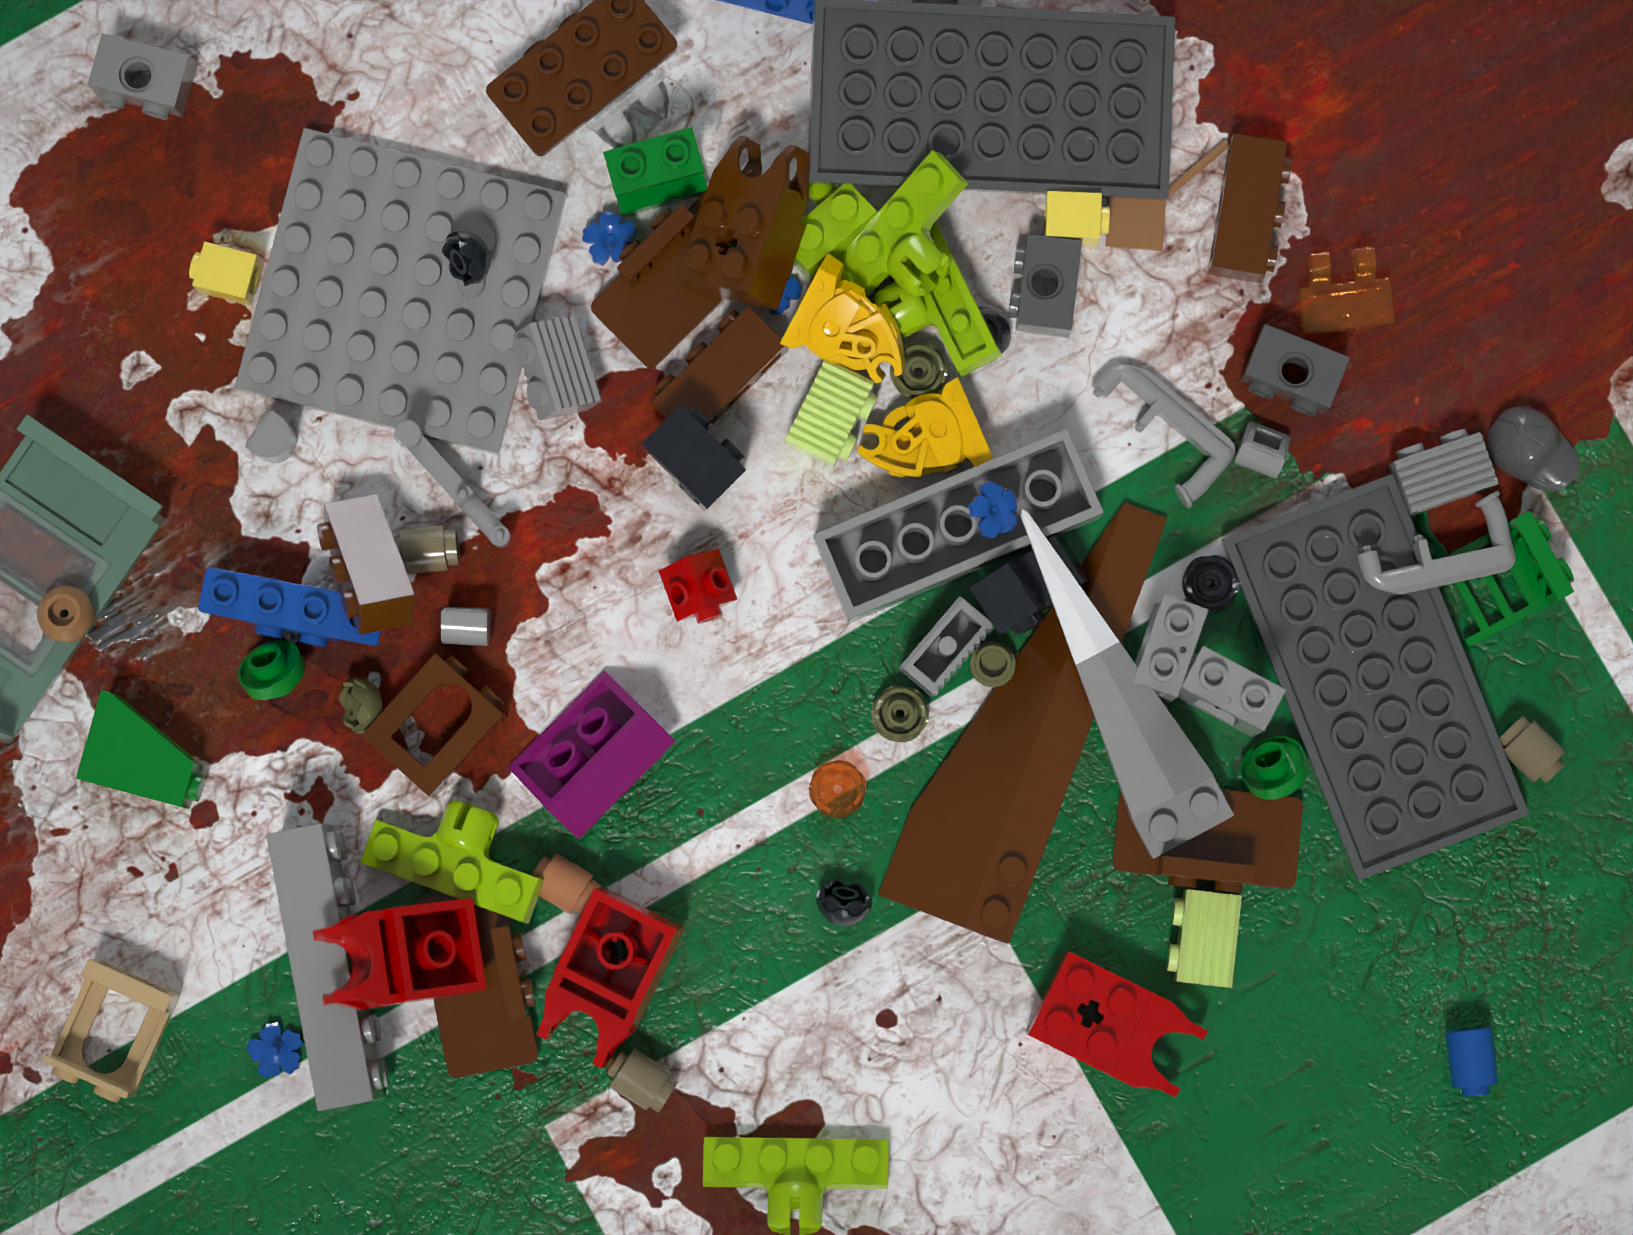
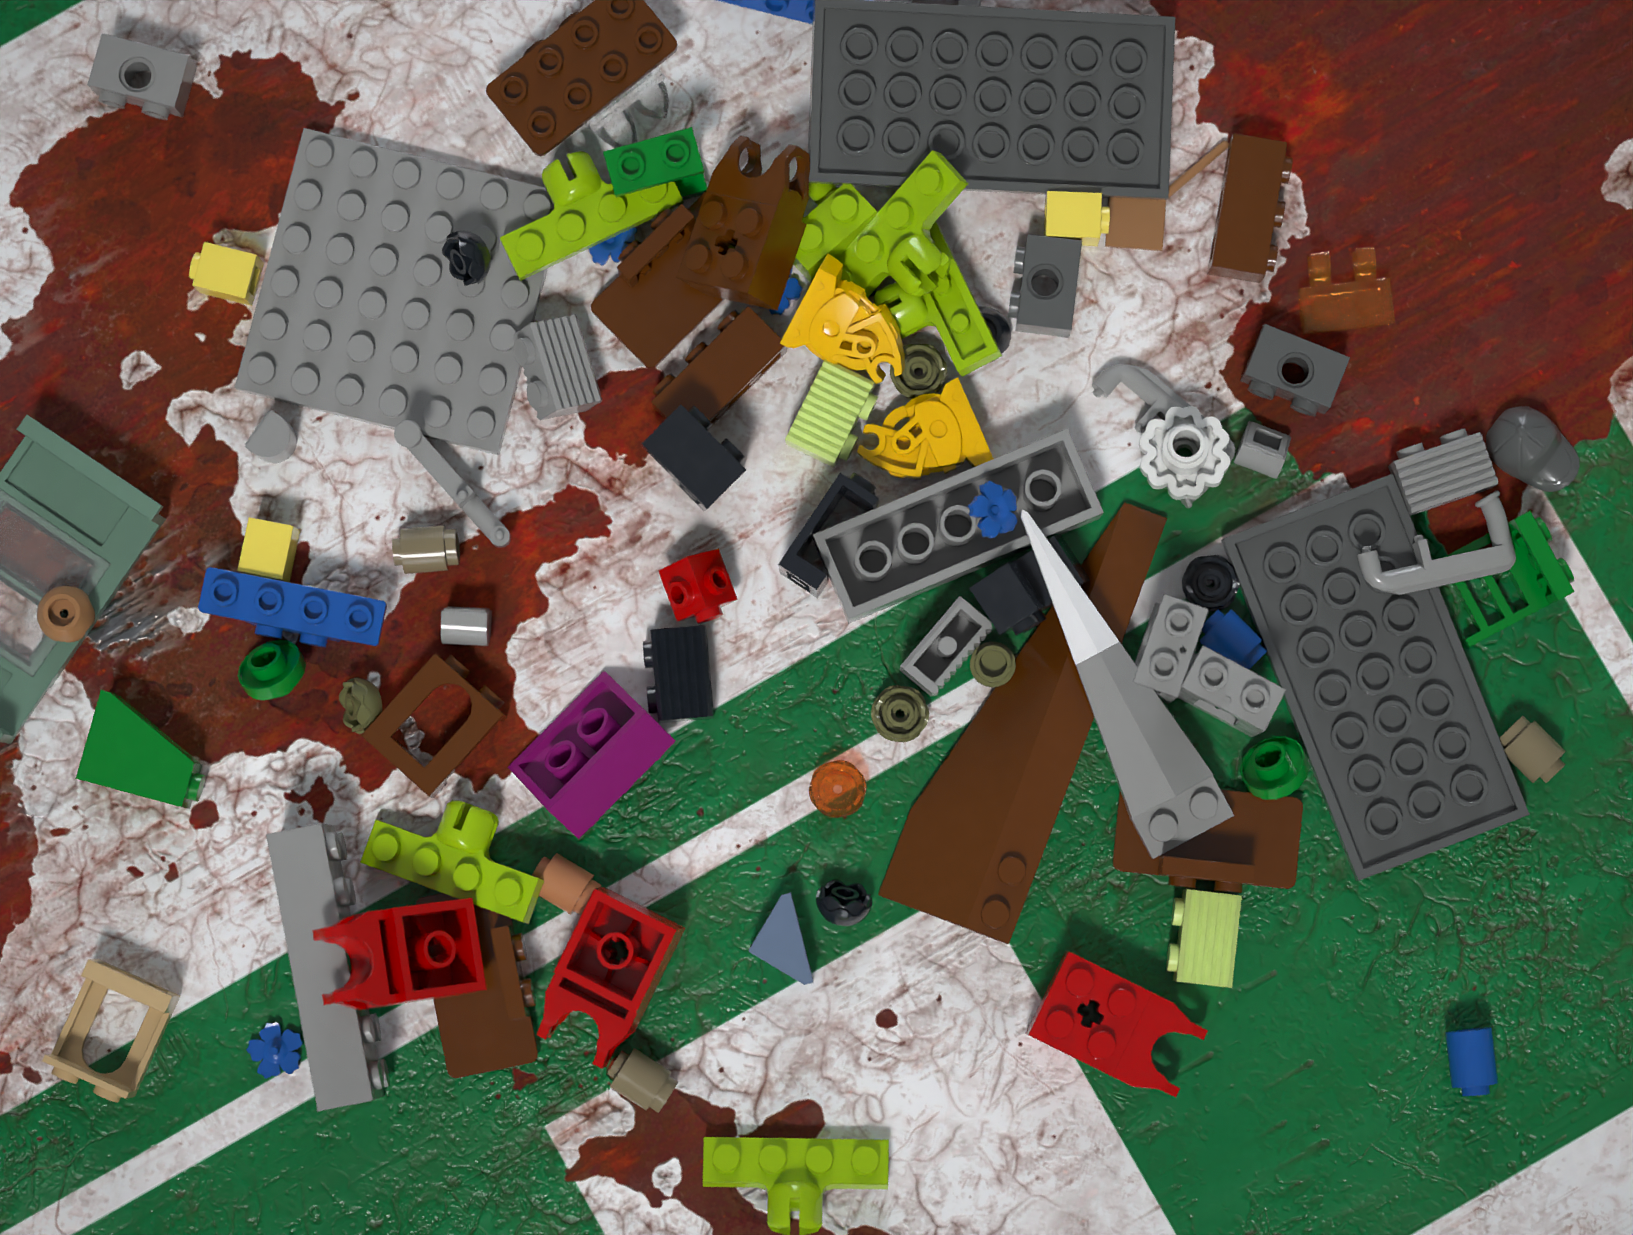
(268, 549): none -> light yellow brick
(366, 564): brick -> none
(582, 215): none -> lime plate
(680, 674): none -> black brick
(782, 942): none -> sand blue slope
(792, 564): none -> black panel
(1184, 475): none -> white plant
(1232, 638): none -> blue brick

